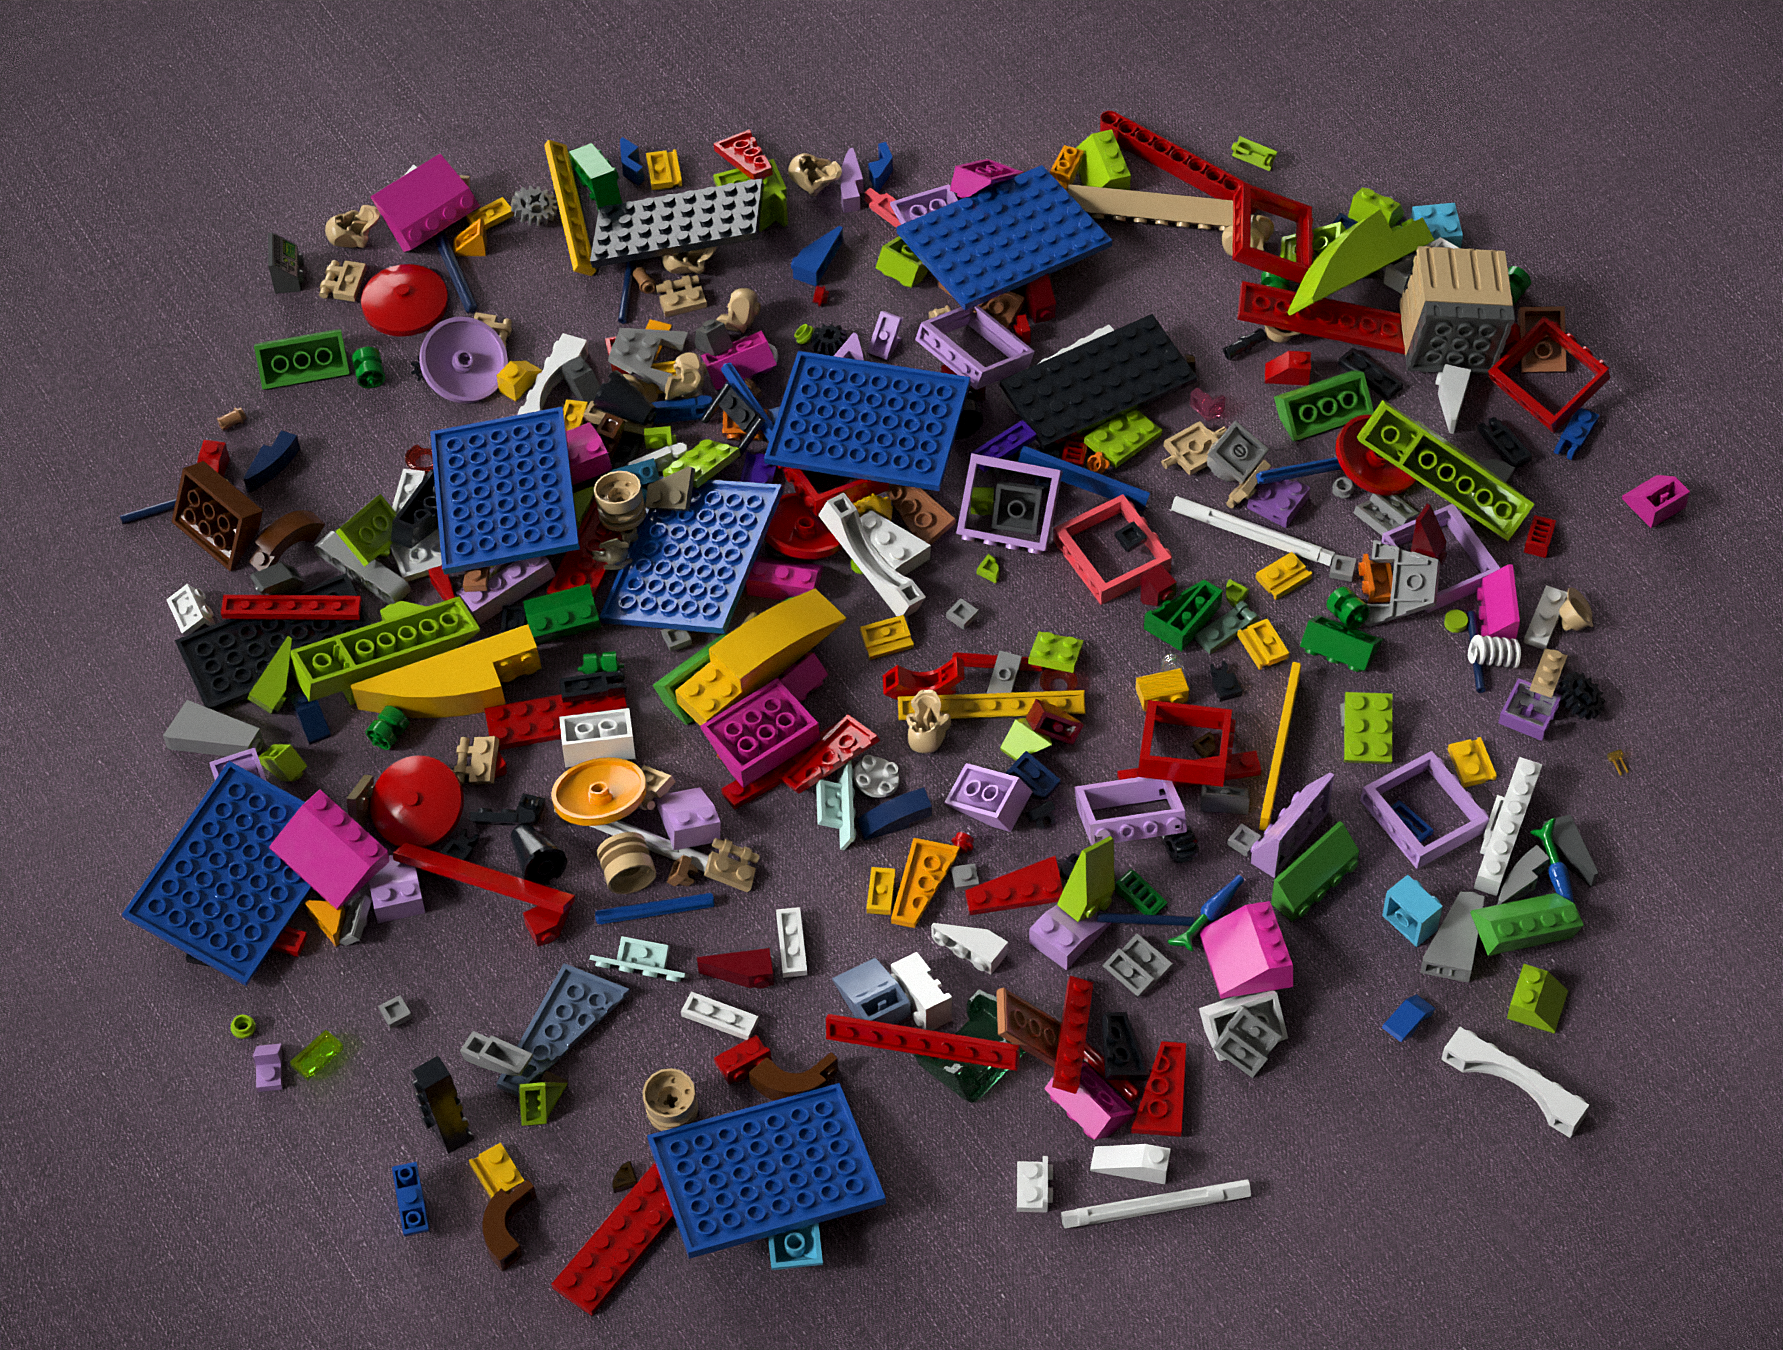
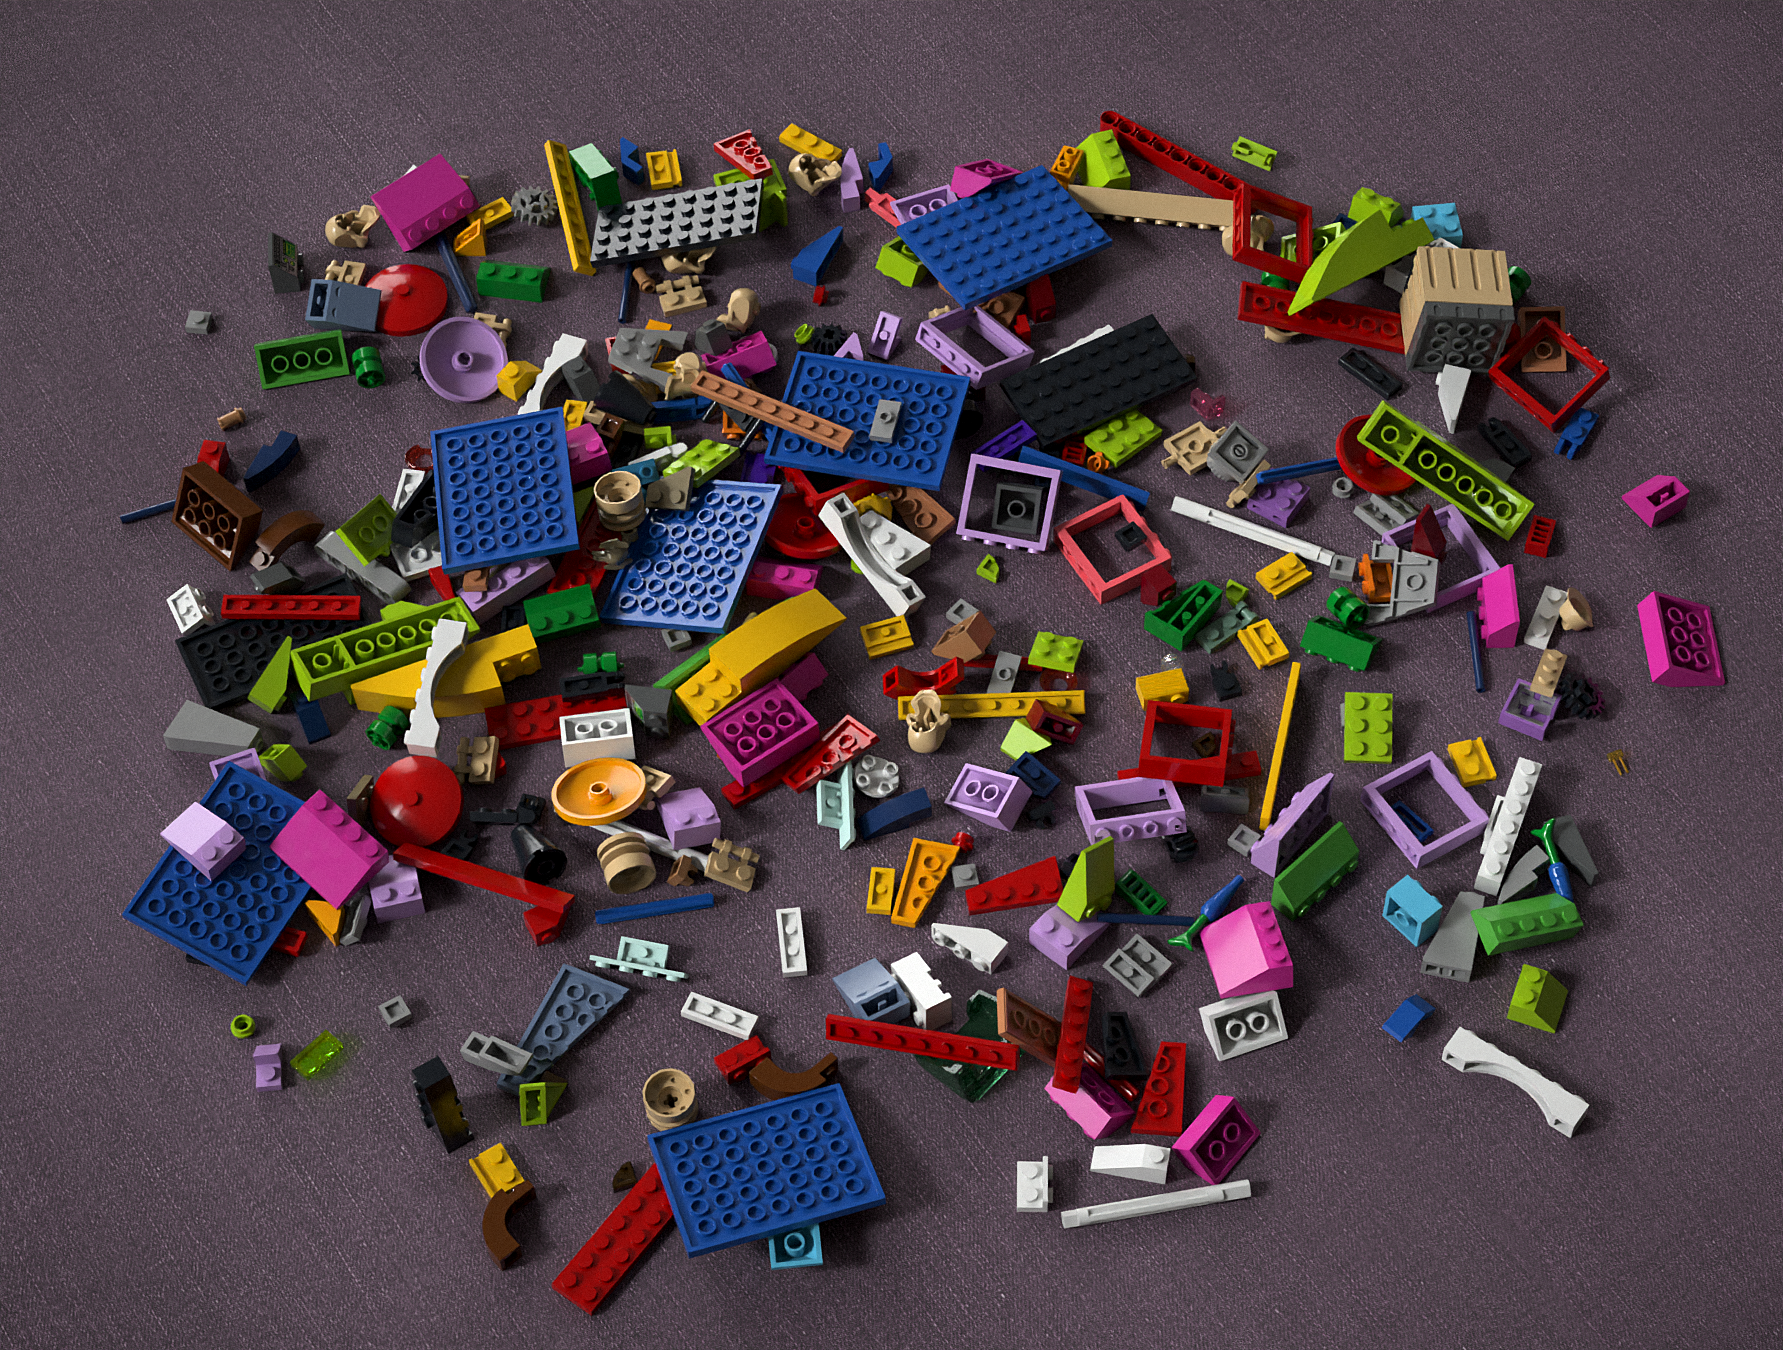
(198, 322): none -> light grey plate
(204, 840): none -> lavender slope
(342, 306): none -> sand blue slope
(410, 1199): blue slope -> none
(448, 645): none -> white arch
(512, 280): none -> green slope
(651, 710): none -> dark grey slope
(742, 968): dark red slope -> none
(773, 411): none -> nougat plate
(808, 143): none -> yellow plate
(885, 421): none -> light grey plate
(966, 639): none -> medium nougat slope
(982, 501): lime bracket -> none
(1216, 1139): none -> dark pink slope
(1244, 343): black pin -> none
(1247, 1041): light grey slope -> none
(1289, 369): red slope -> none
(1324, 404): bright green slope -> none
(1455, 621): lime tile -> none
(1495, 649): white piece -> none
(1680, 642): none -> dark pink slope

